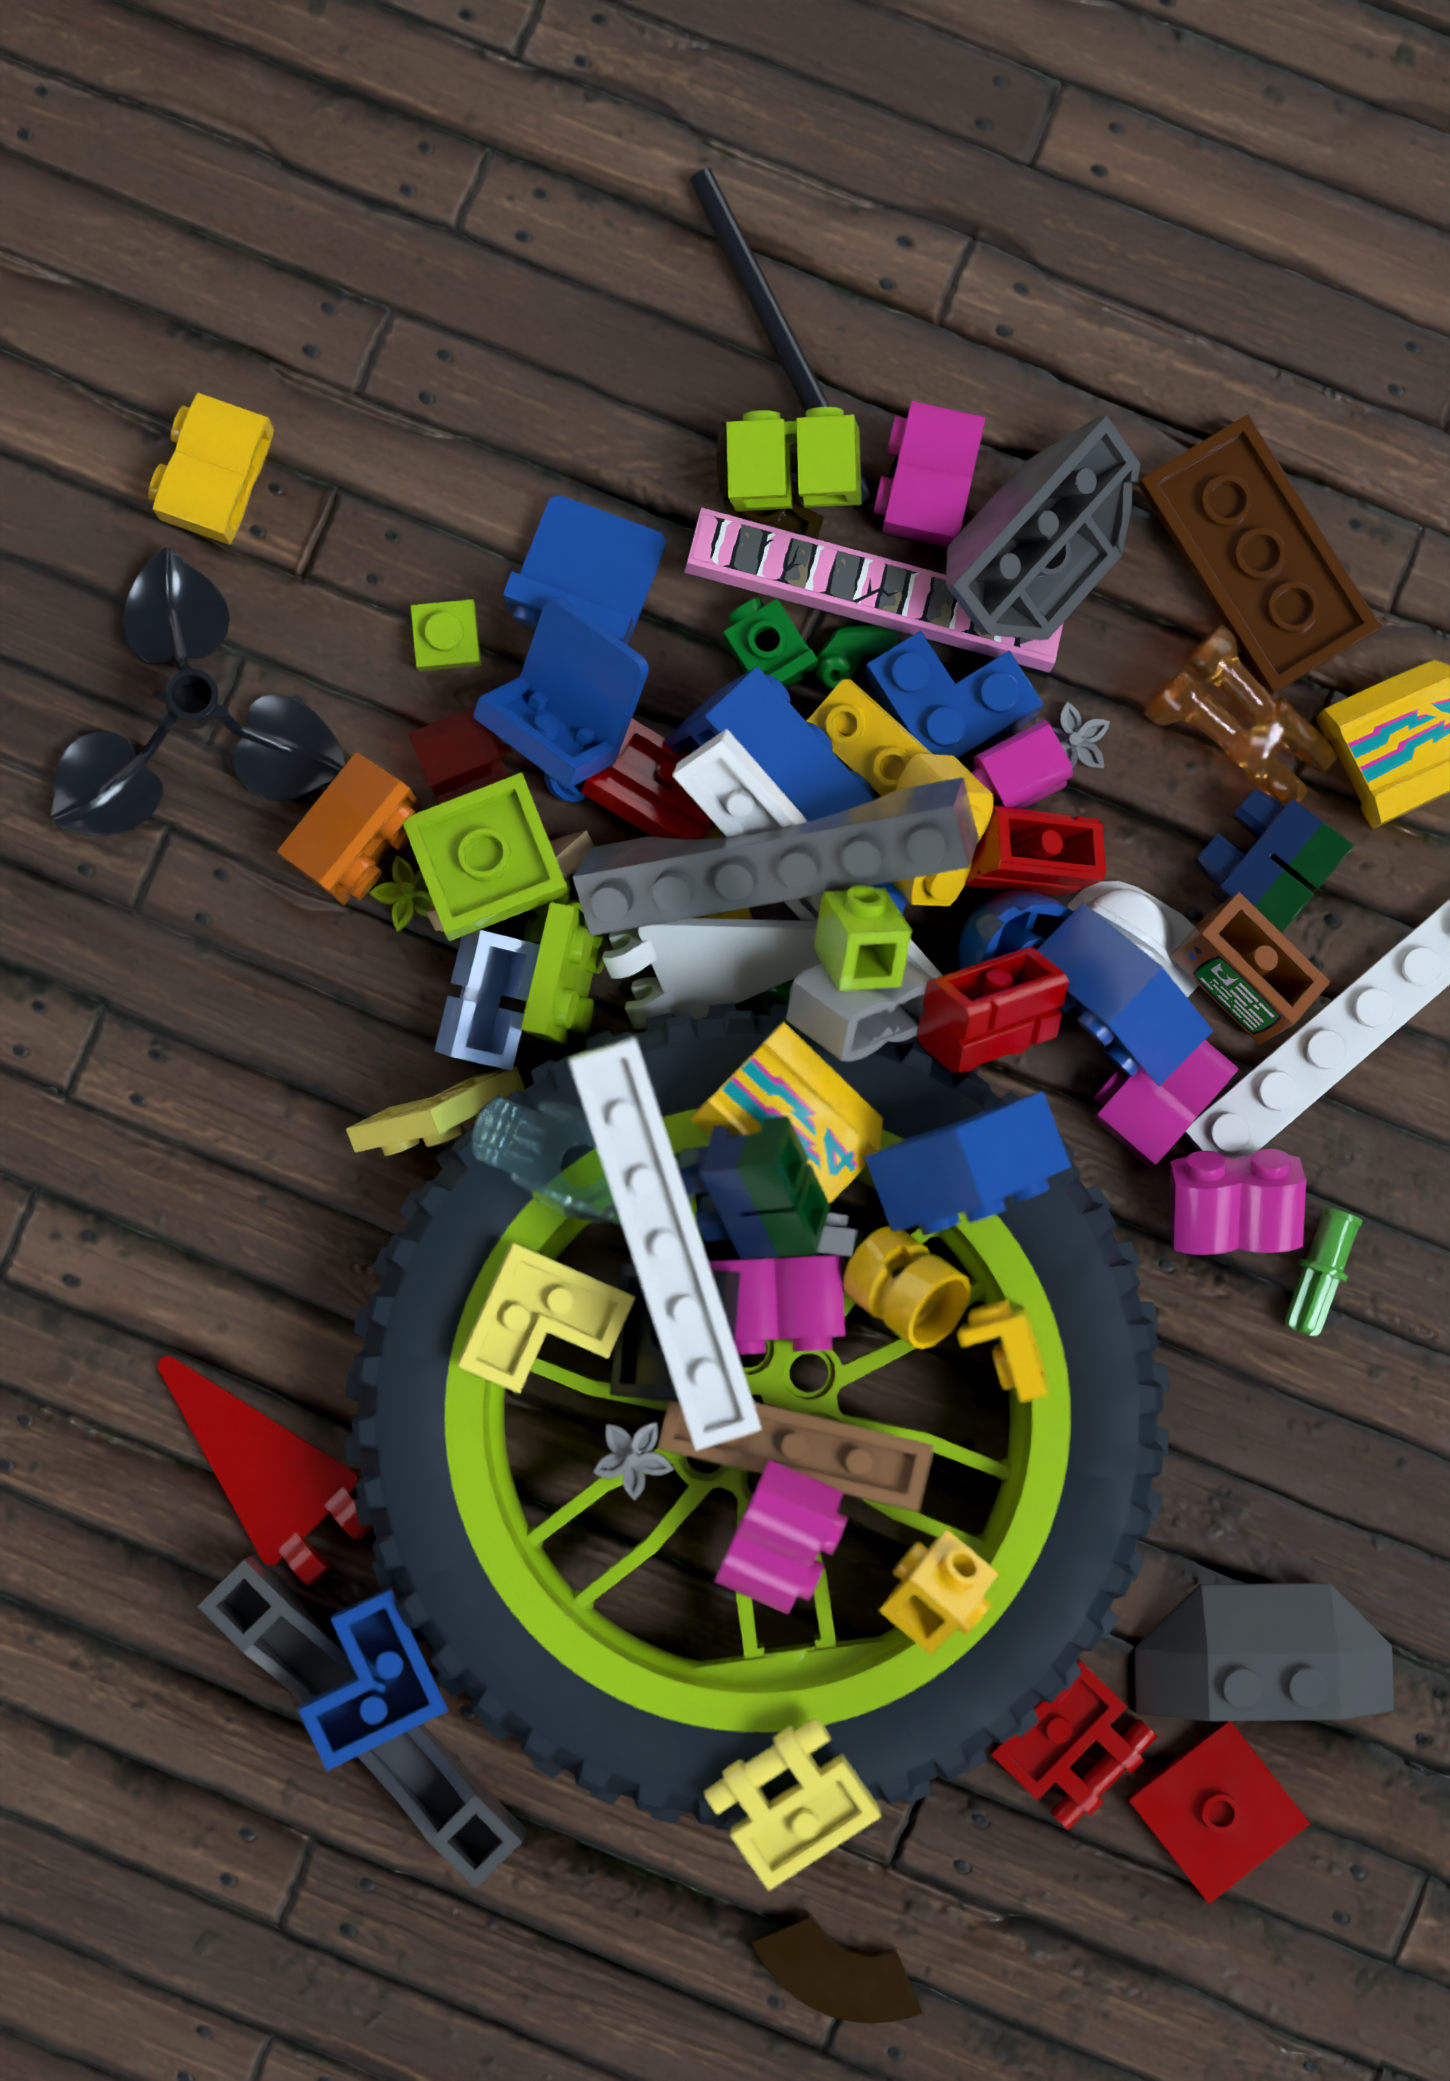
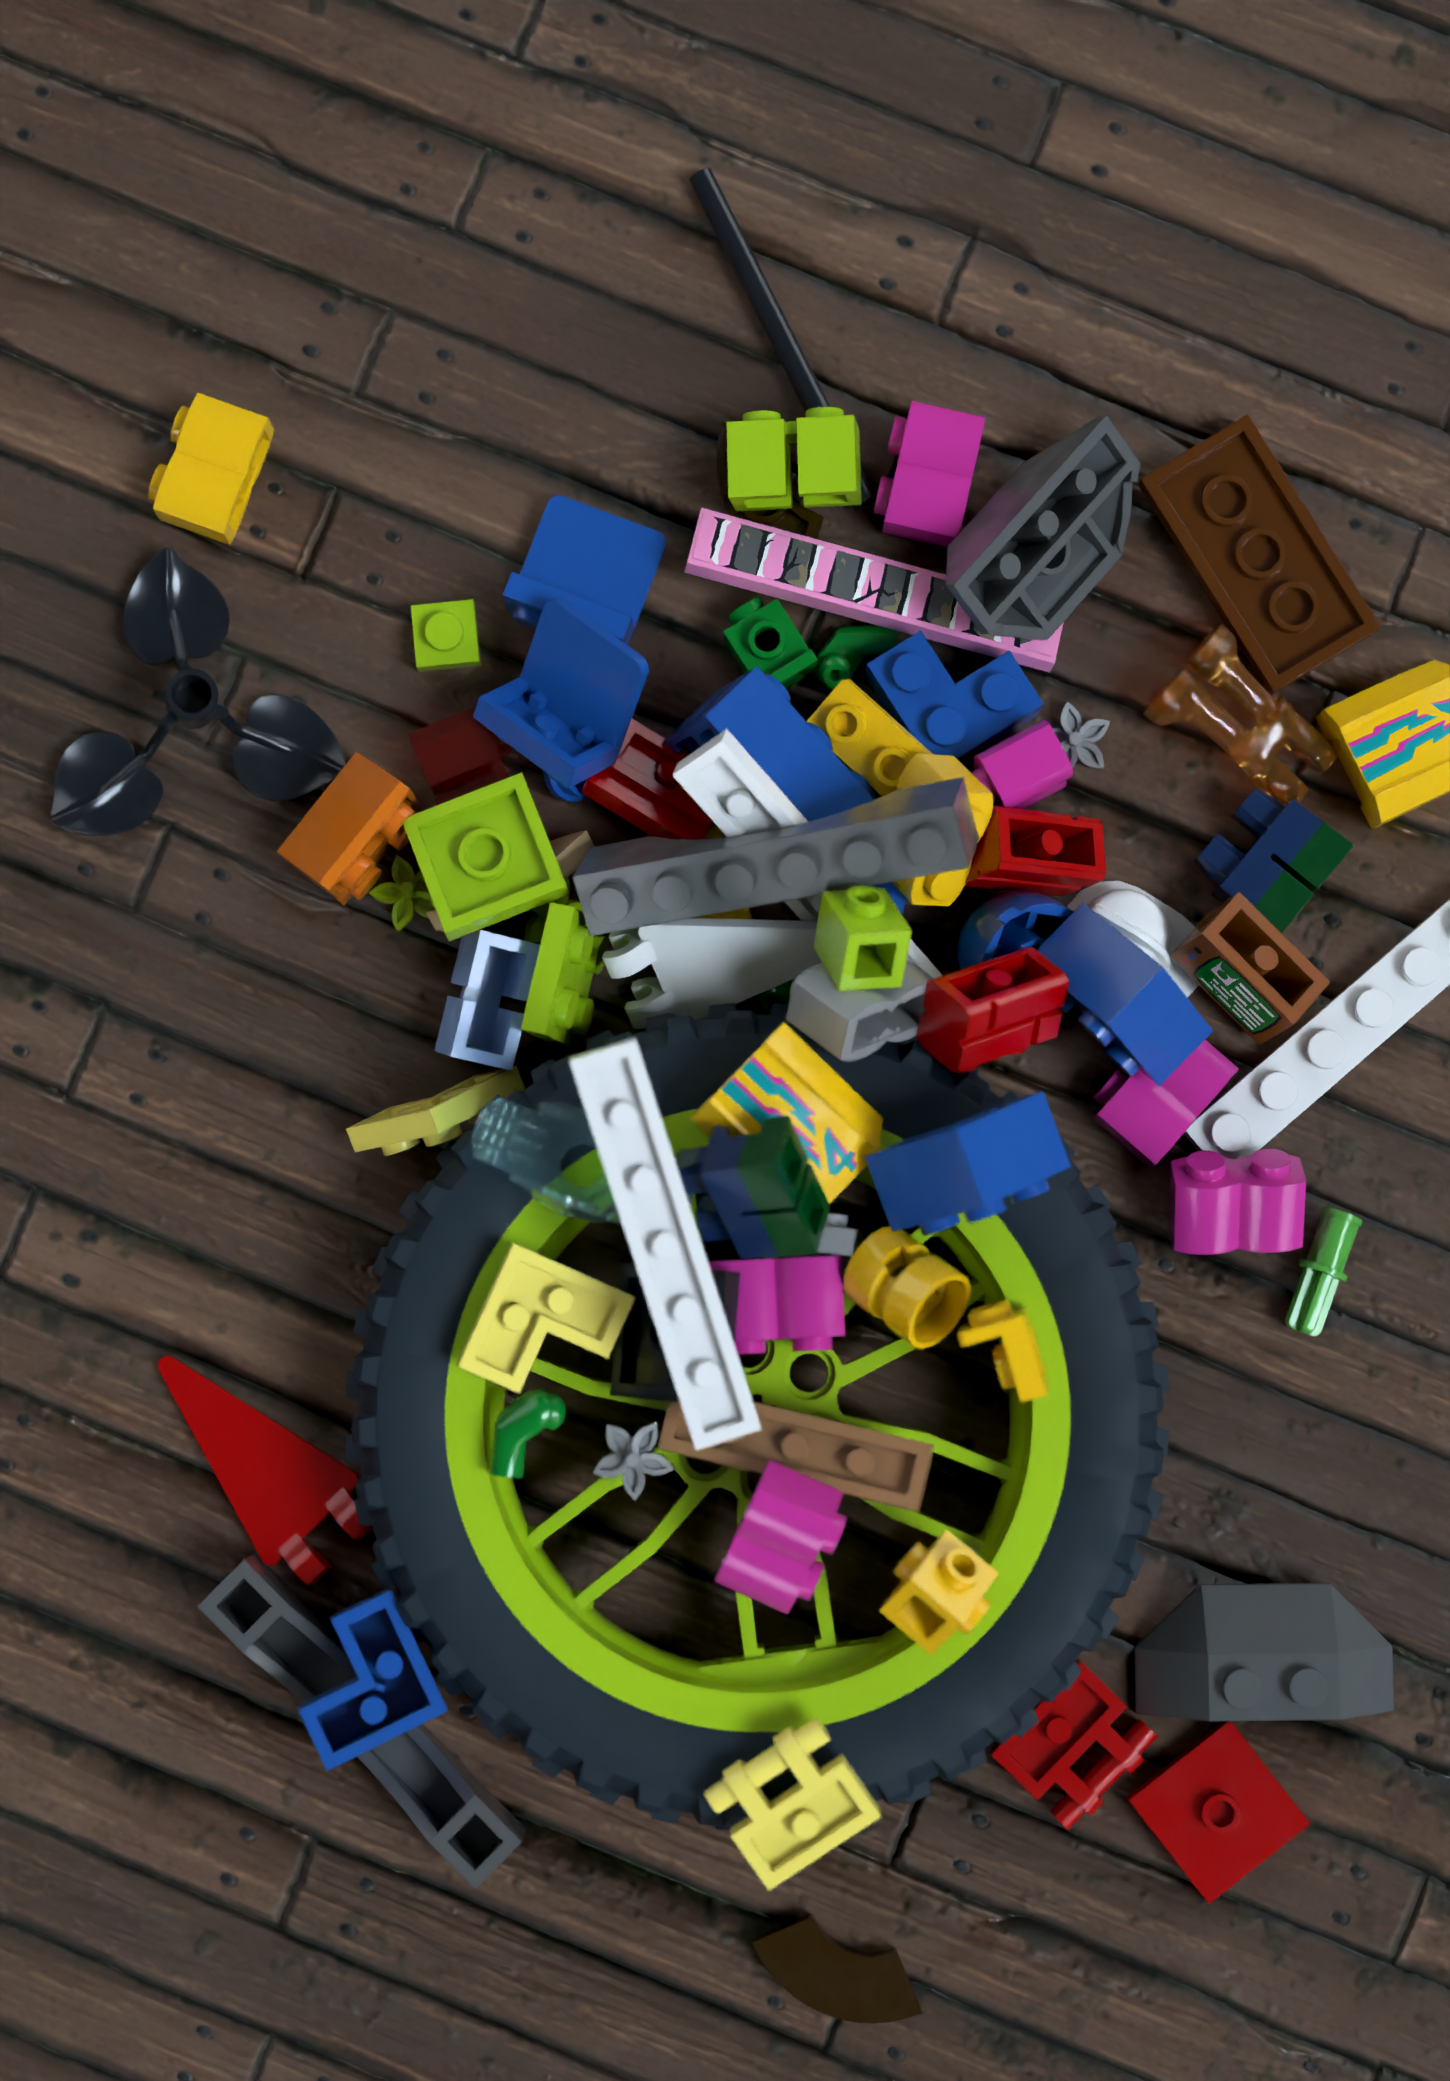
(520, 1423): none -> green arm

